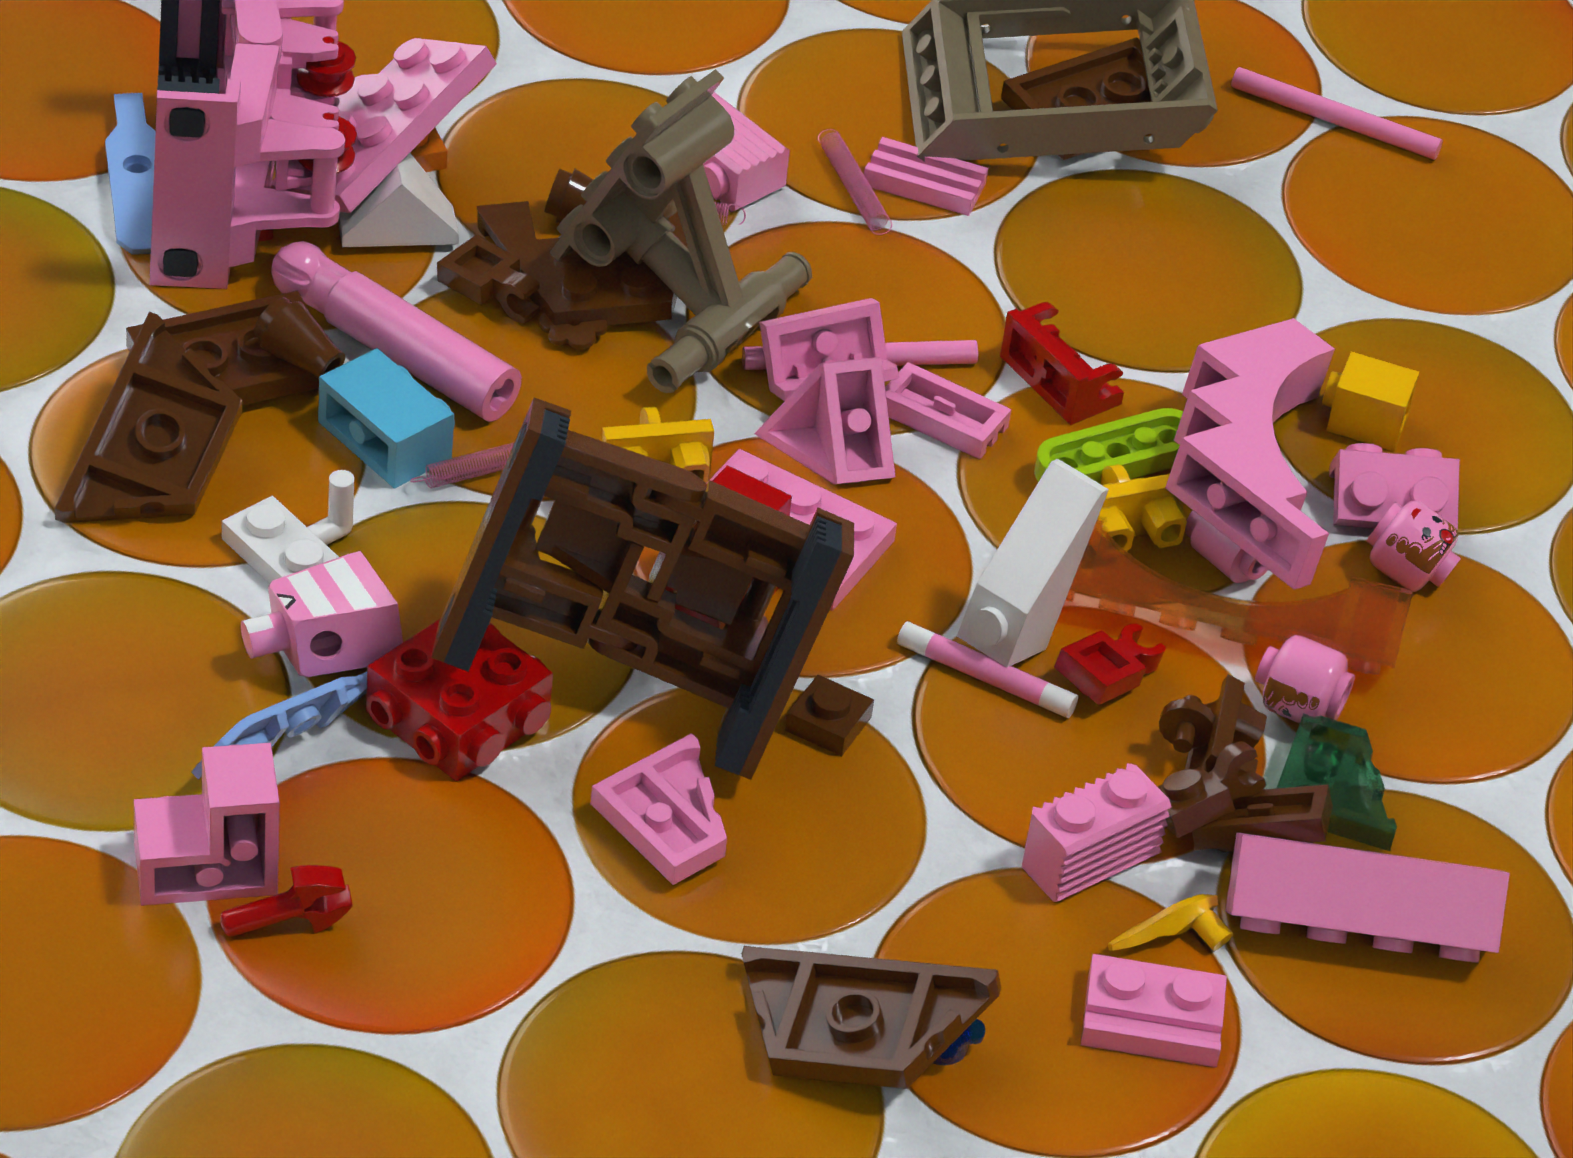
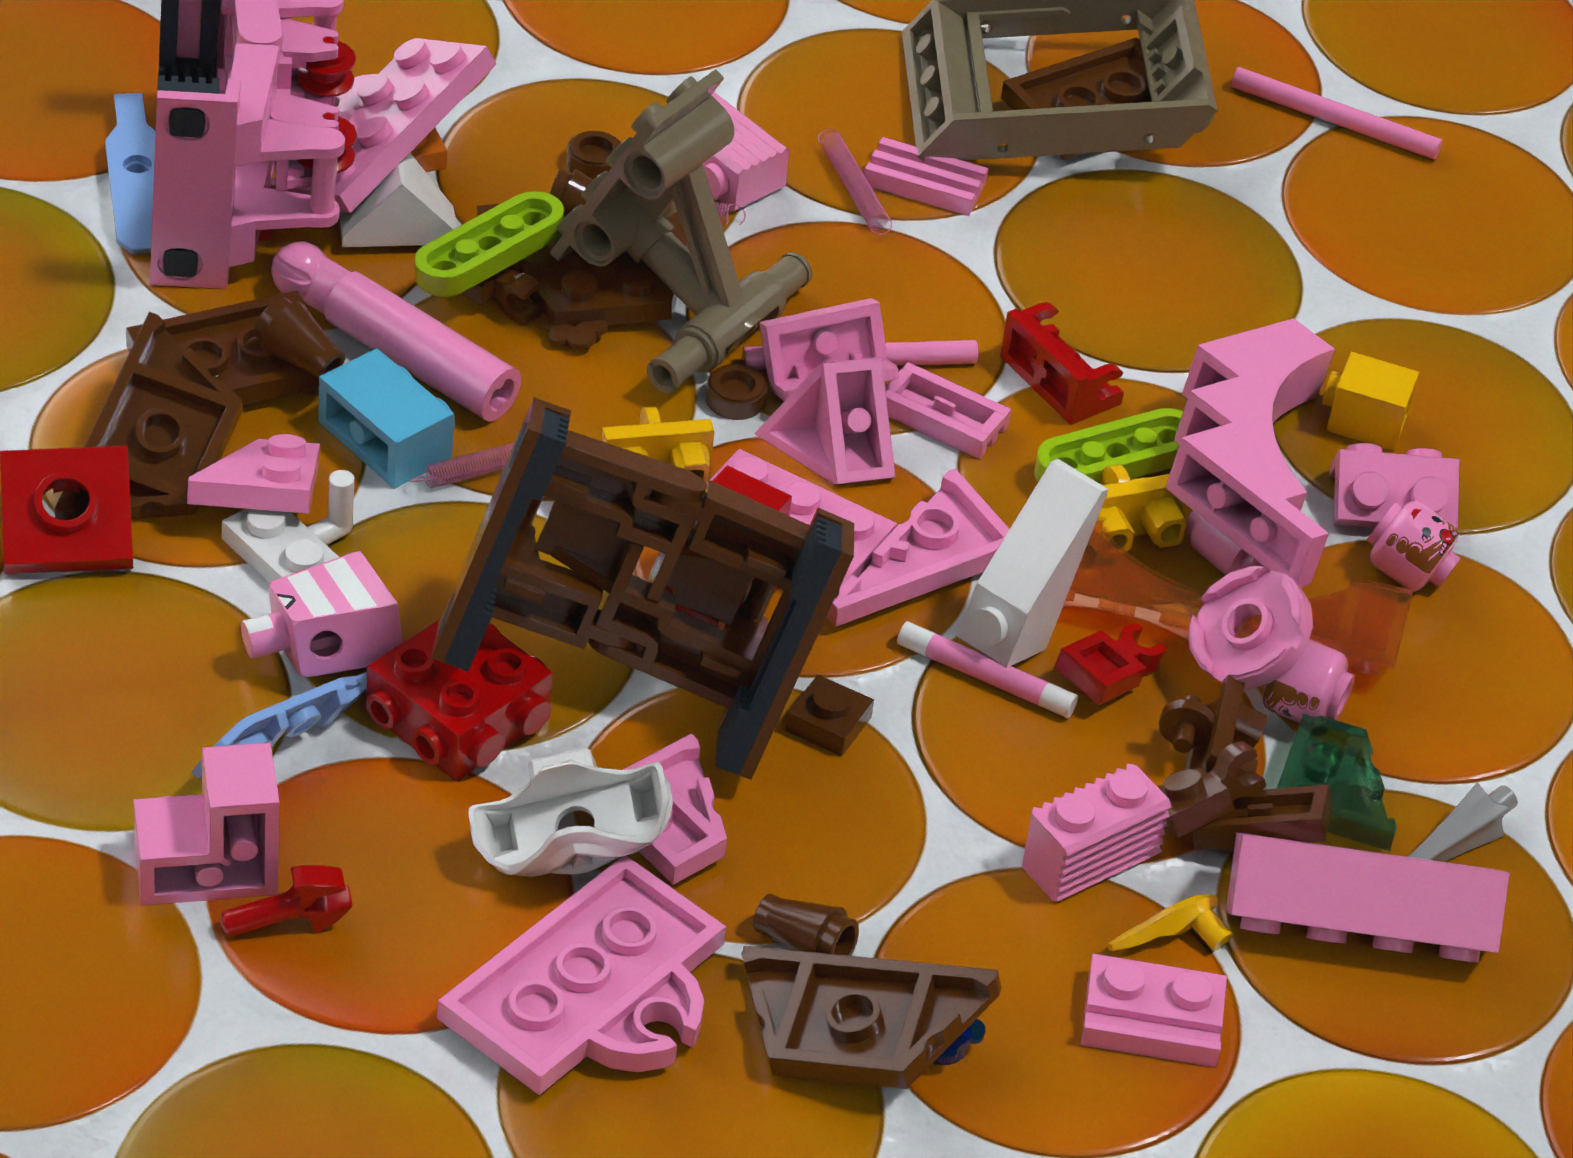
(45, 544): none -> red piece
(260, 476): none -> bright pink wing
(488, 244): none -> lime plate
(523, 832): none -> white piece
(589, 152): none -> reddish brown tile
(591, 982): none -> bright pink plate
(736, 392): none -> reddish brown tile
(806, 926): none -> reddish brown cone
(936, 547): none -> bright pink wing
(1272, 647): none -> bright pink tile
(1469, 825): none -> light grey piece

